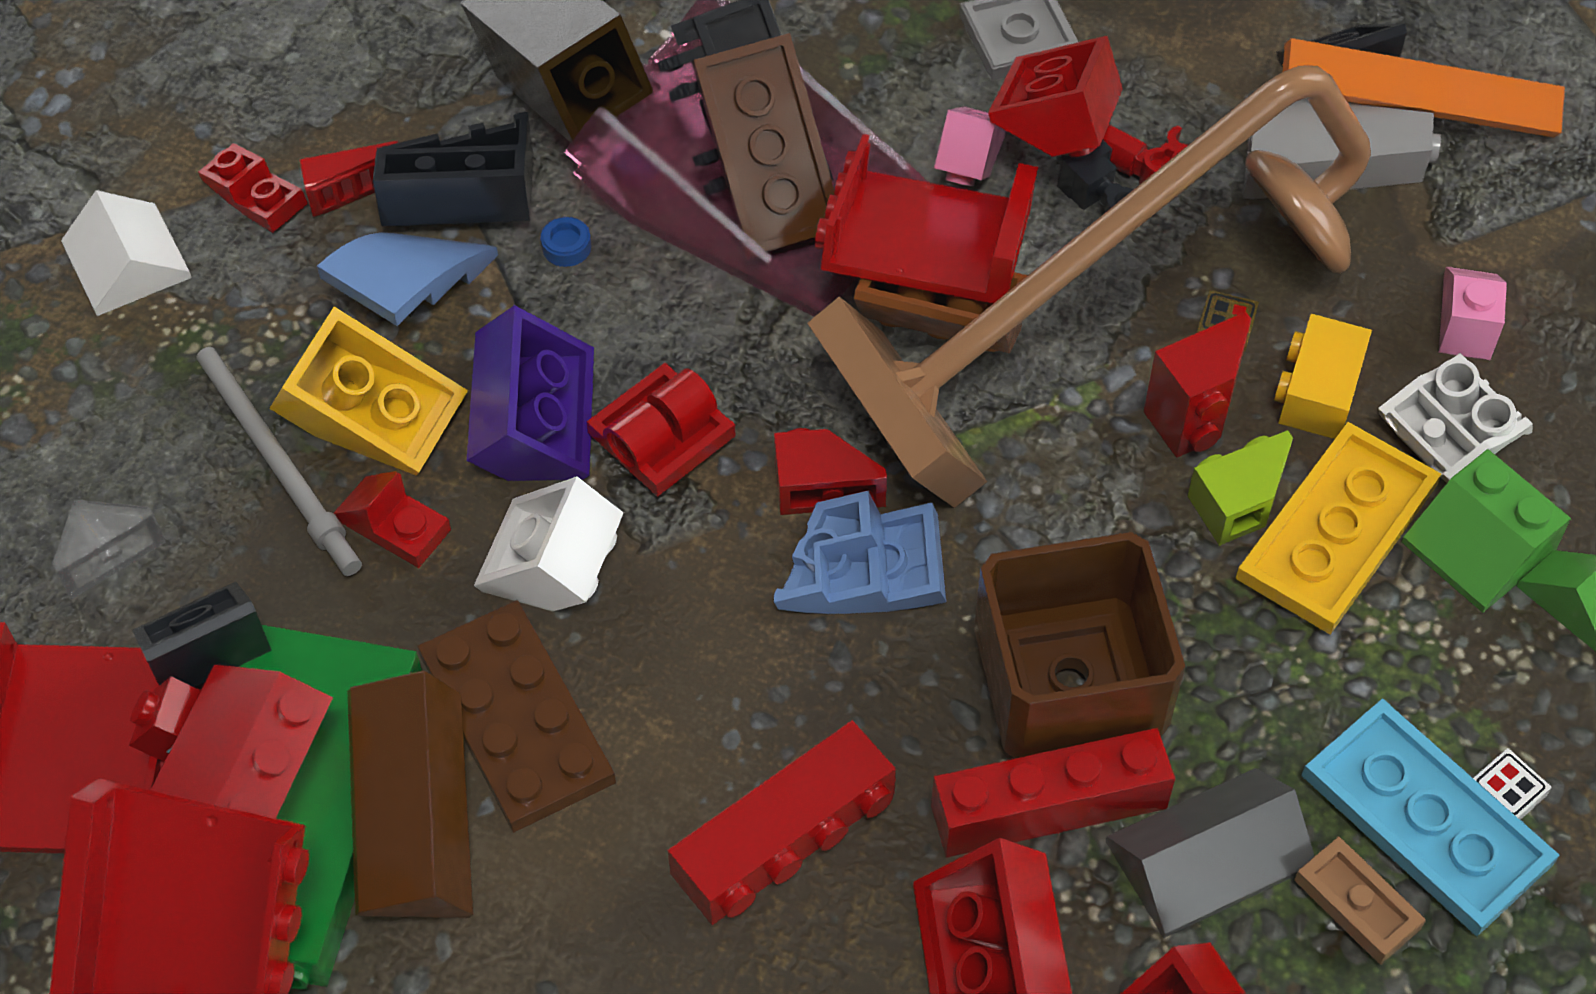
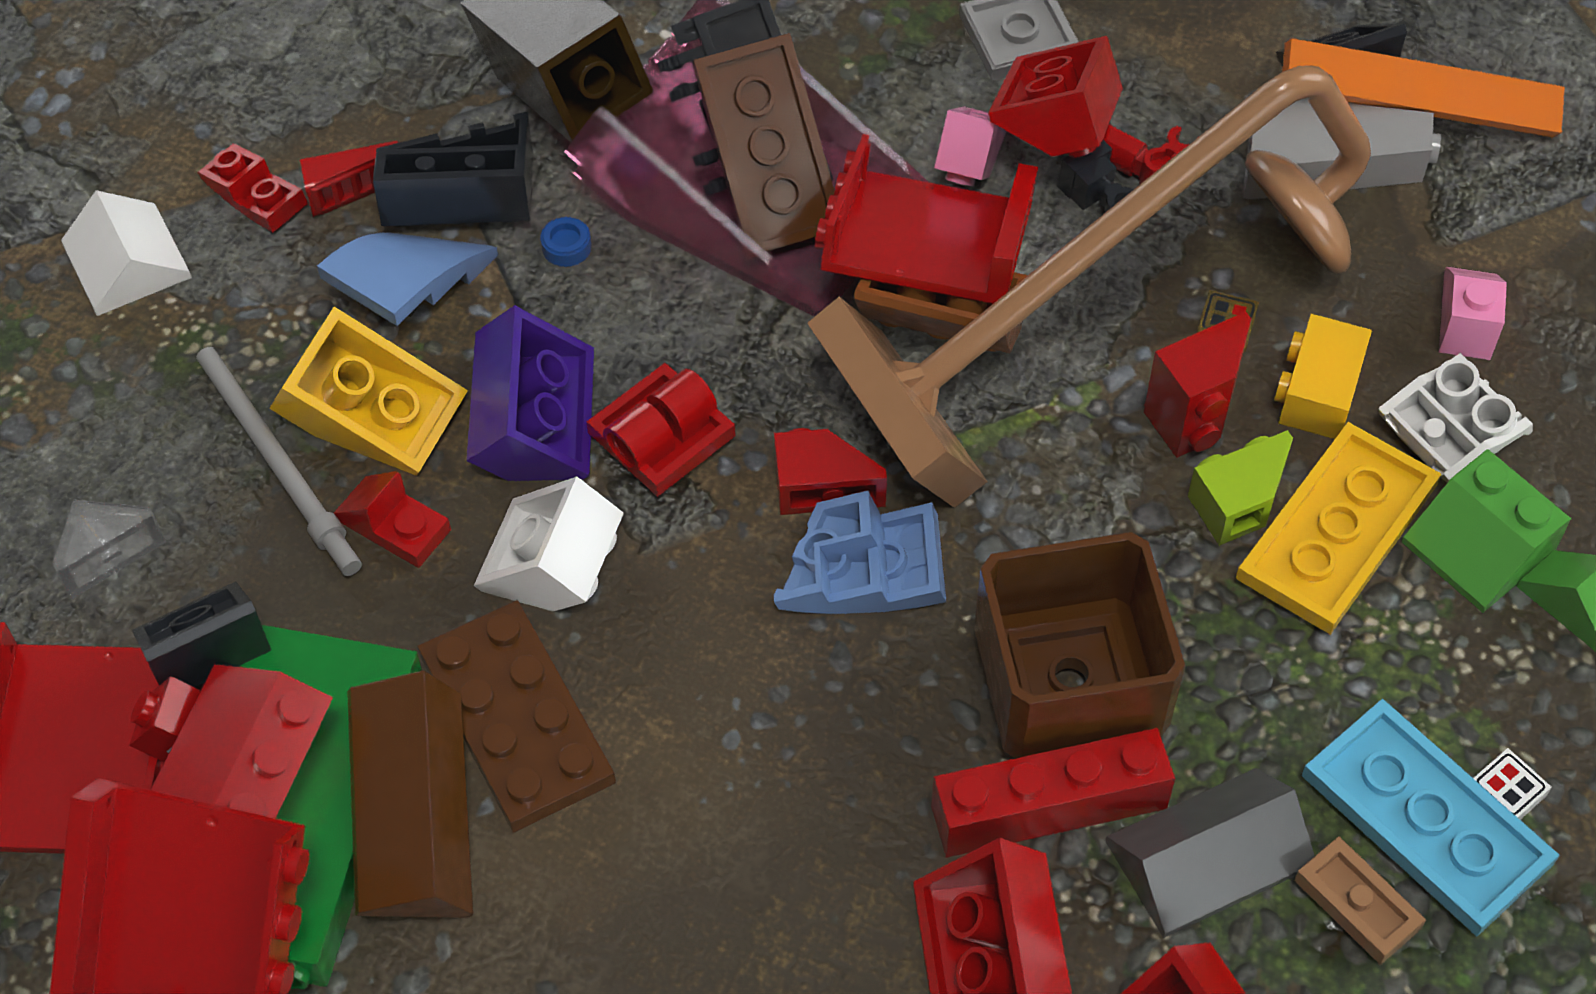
(783, 823): red brick -> none

